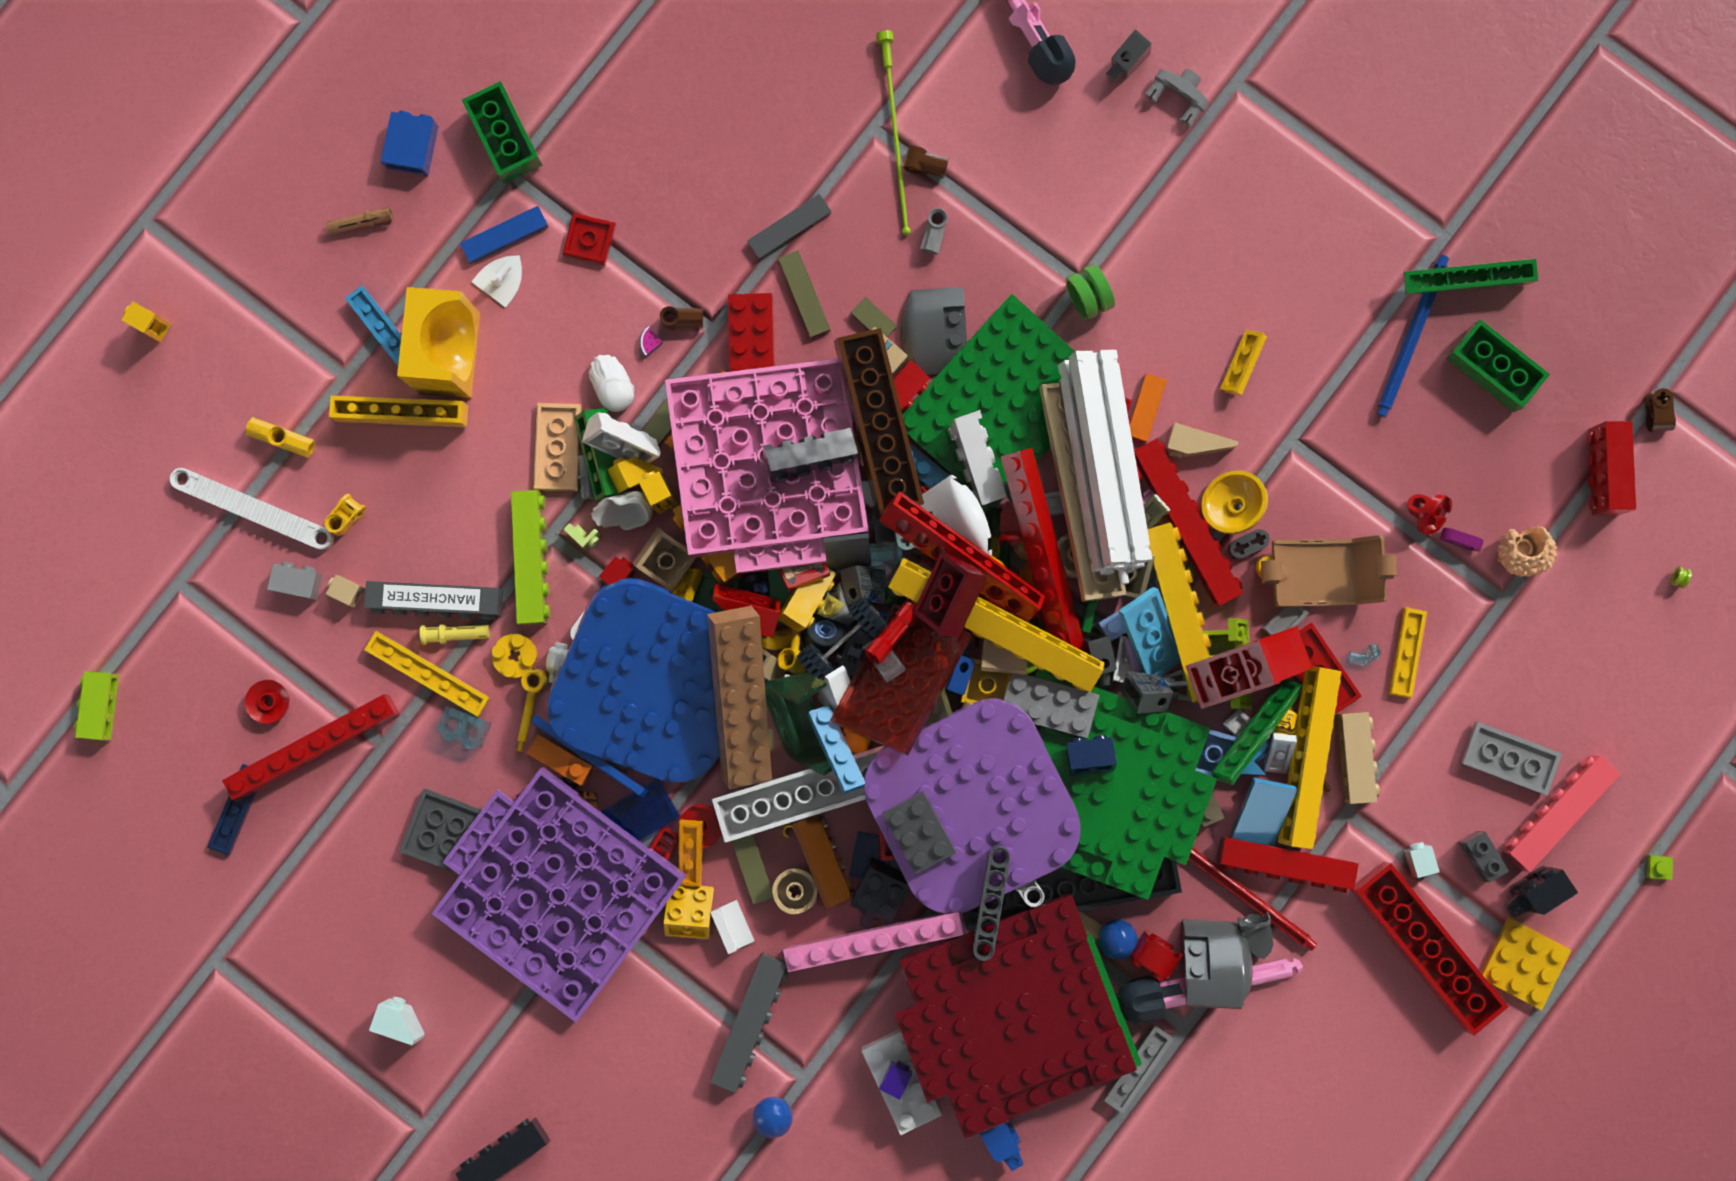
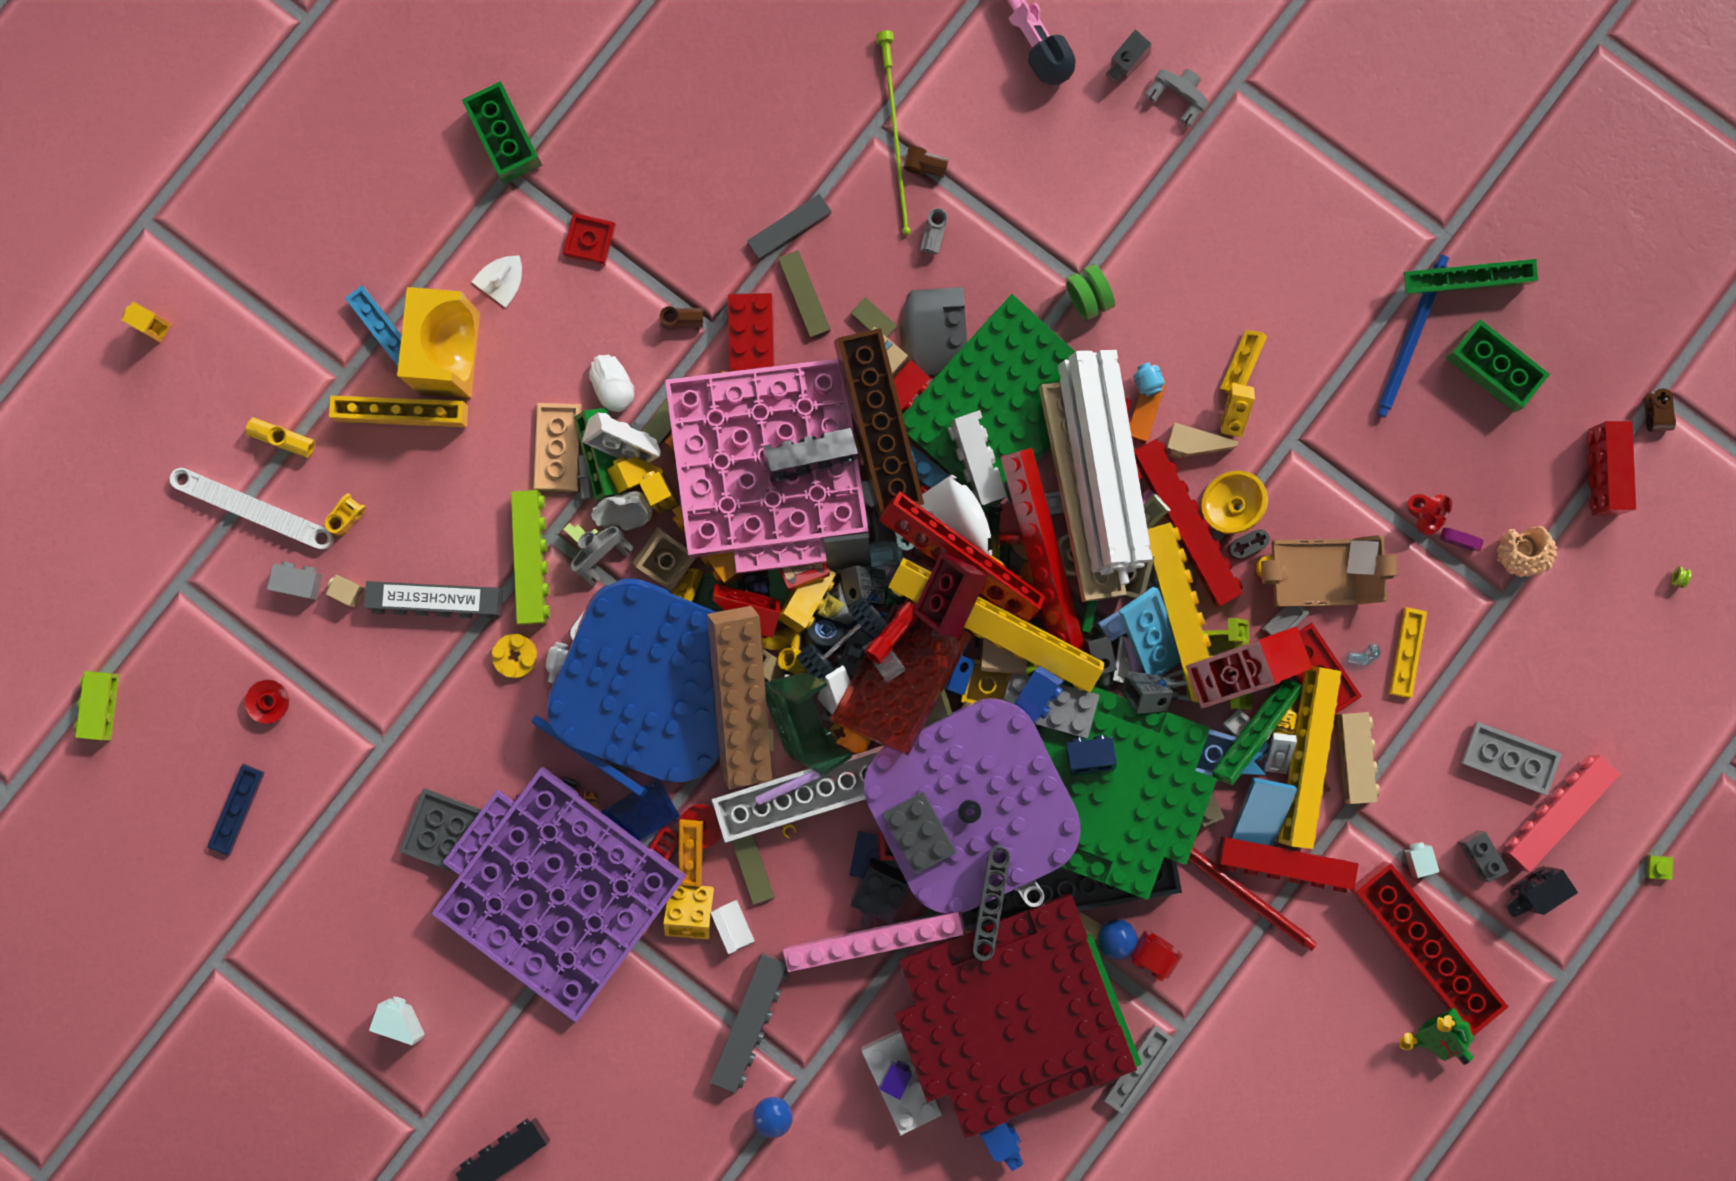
(310, 747): red brick -> none
(368, 218): medium nougat pin -> none
(409, 143): blue brick -> none
(427, 673): yellow plate -> none
(443, 633): light yellow pin -> none
(464, 724): clear light blue brick -> none
(504, 234): blue tile -> none
(530, 700): yellow piece -> none
(561, 760): orange slope -> none
(594, 547): none -> light grey connector
(617, 570): red brick -> none
(649, 341): dark pink tile -> none
(783, 895): tan brick -> none
(791, 785): none -> lavender bar
(822, 860): reddish brown slope -> none
(836, 750): plate -> none
(969, 804): none -> black plate
(1038, 693): none -> blue brick
(1146, 999): black piece -> none
(1149, 379): none -> medium azure head
(1216, 964): dark grey slope -> none
(1237, 410): none -> yellow brick
(1258, 933): dark grey piece -> none
(1362, 557): none -> white sticker
(1444, 1035): none -> green torso
(1525, 963): yellow plate -> none

